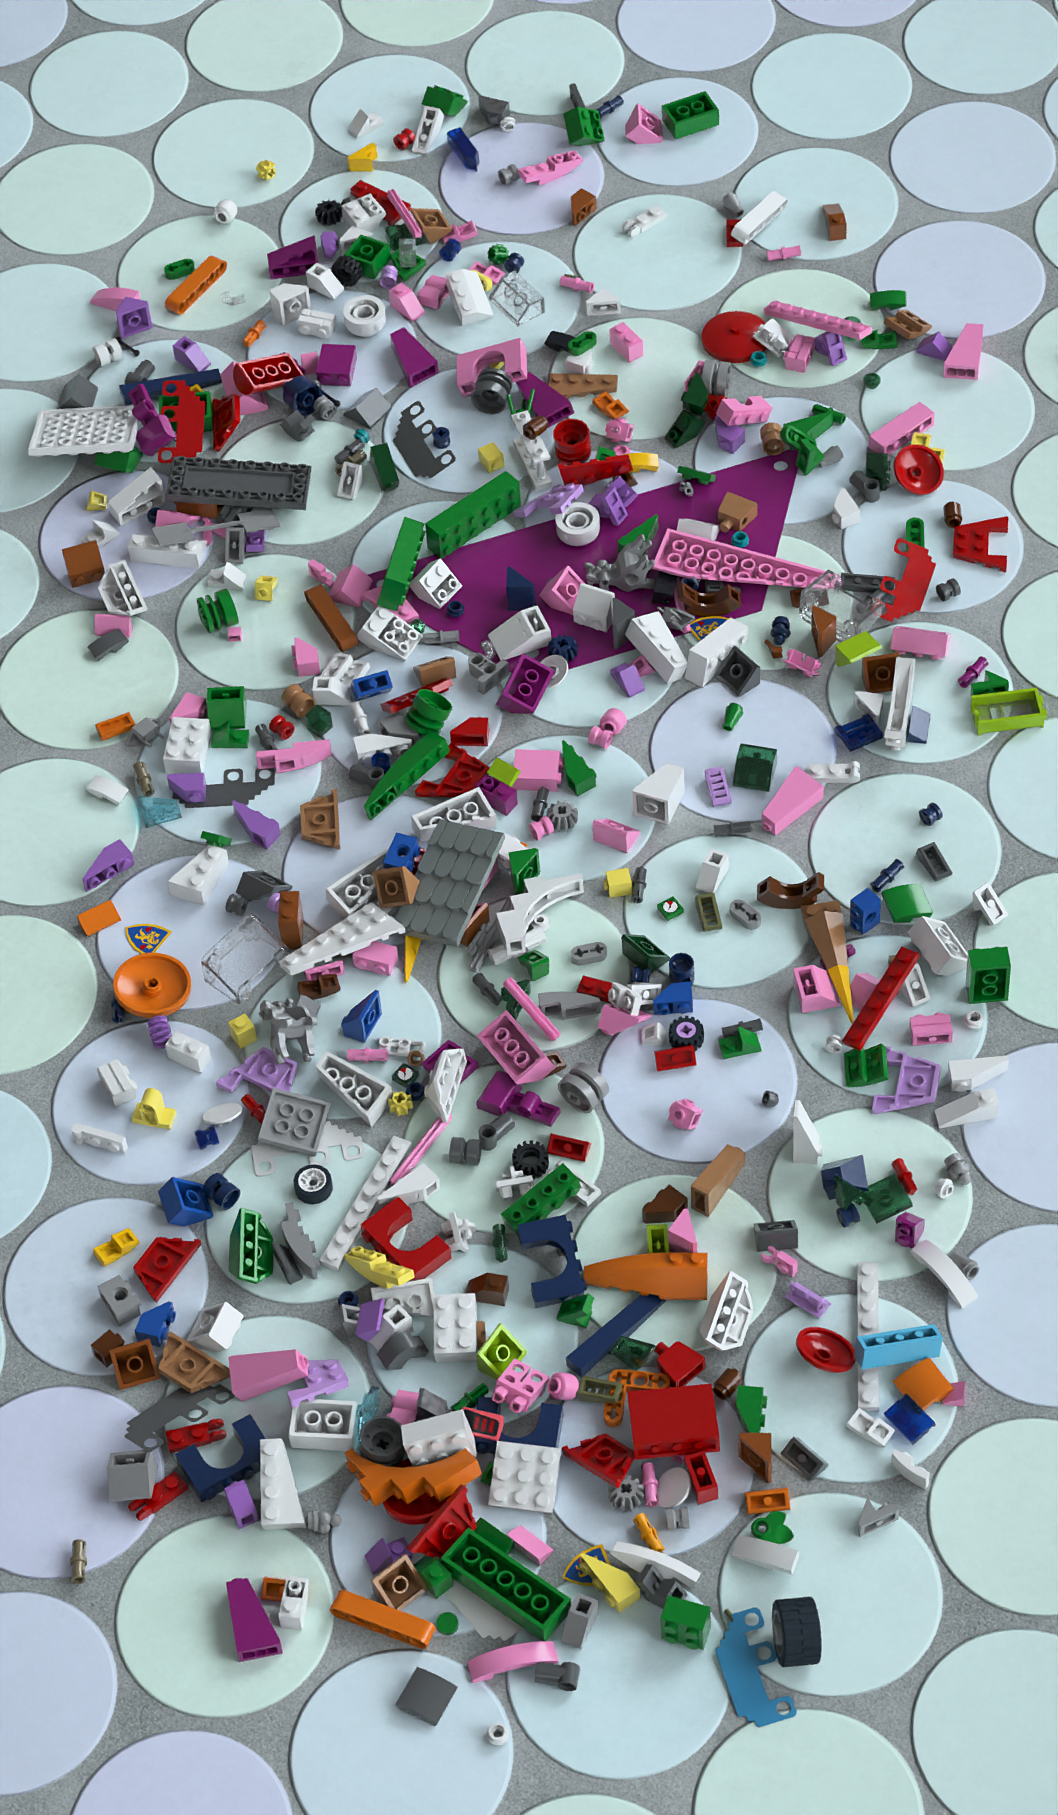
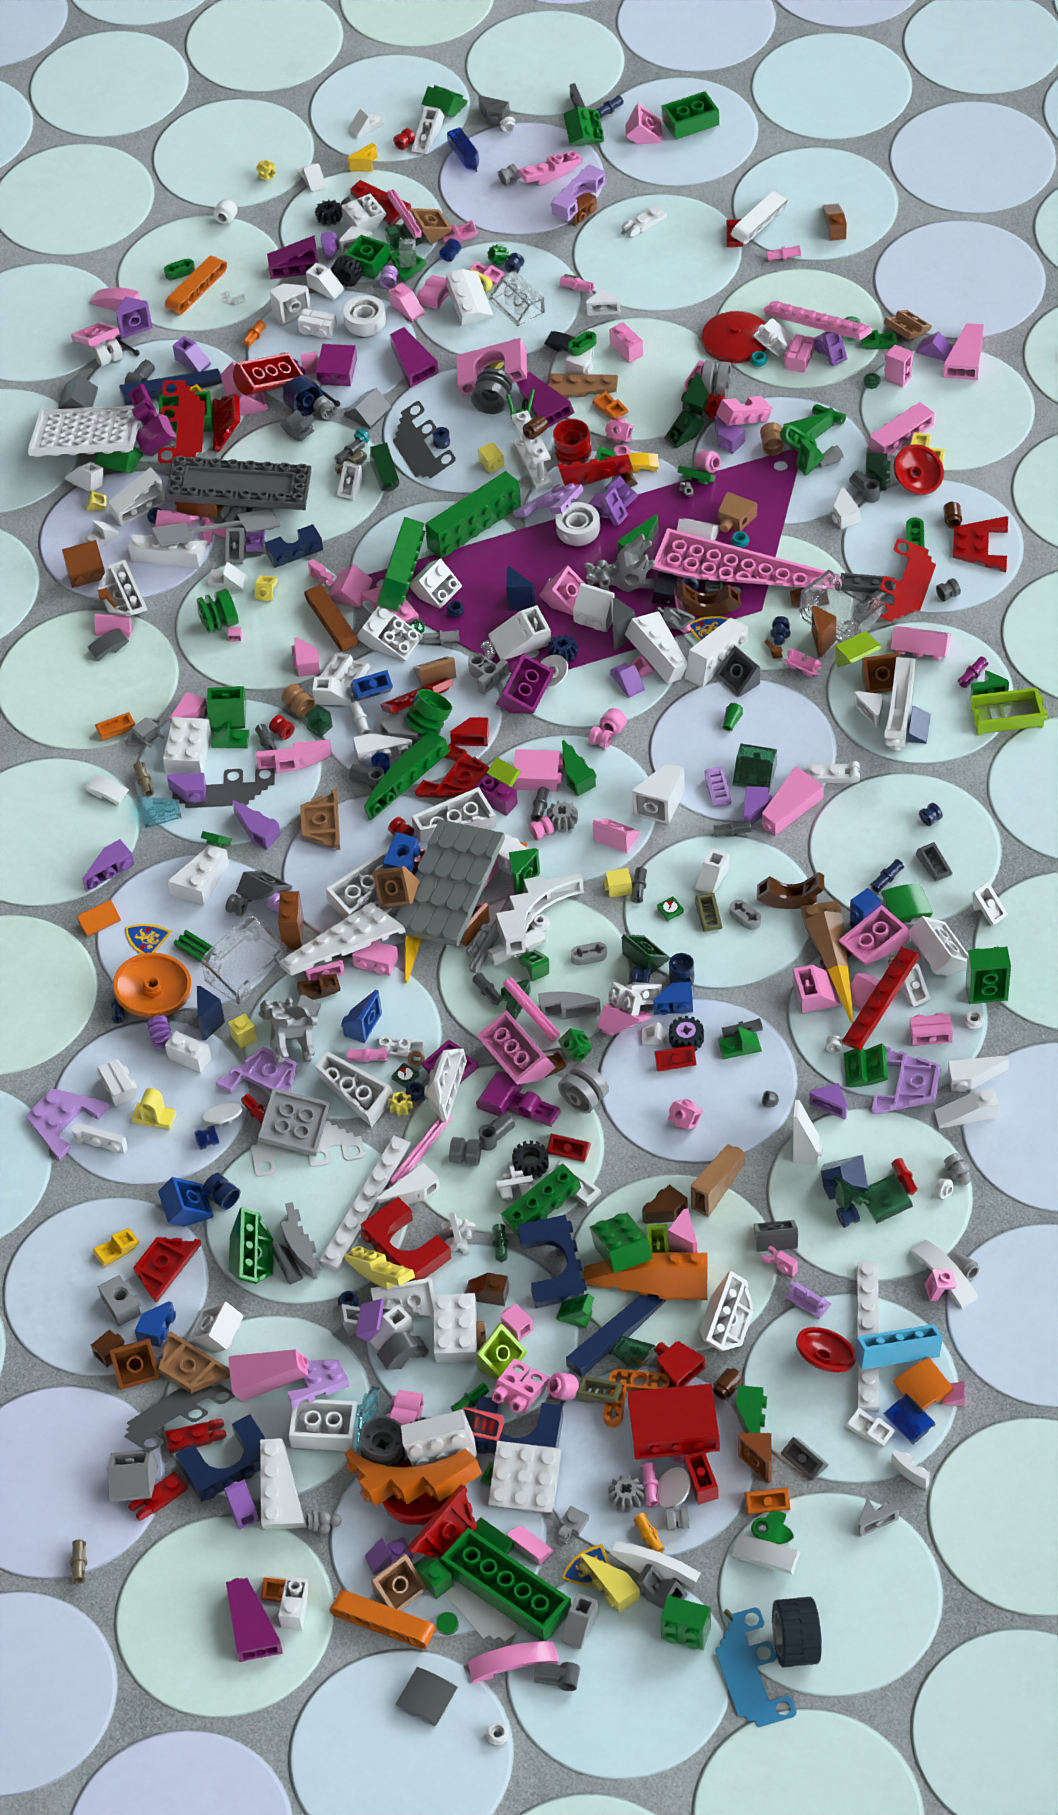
(57, 1111): none -> lavender wing
(87, 477): none -> white slope
(95, 334): none -> bright pink plate
(104, 594): none -> dark orange hand
(193, 941): none -> green tile
(209, 1012): none -> dark blue slope
(281, 552): none -> dark blue arch
(313, 177): none -> white slope
(314, 1175): wheel -> none
(399, 825): none -> red wheel
(430, 1405): flat silver slope -> none
(516, 1321): none -> bright pink brick
(572, 1522): none -> light grey plate
(575, 1044): none -> green brick
(587, 181): none -> lavender arch
(595, 988): red plate -> none
(603, 1458): red wing -> none
(620, 1242): none -> green brick
(707, 461): none -> bright pink head
(732, 203): light grey cone -> none
(755, 803): none -> medium lavender slope
(830, 1100): none -> medium lavender slope
(860, 736): clear blue plate -> none
(876, 936): none -> bright pink slope
(891, 298): green slope -> none
(898, 365): none -> bright pink brick
(908, 1229): magenta slope -> none
(938, 1282): none -> bright pink bracket

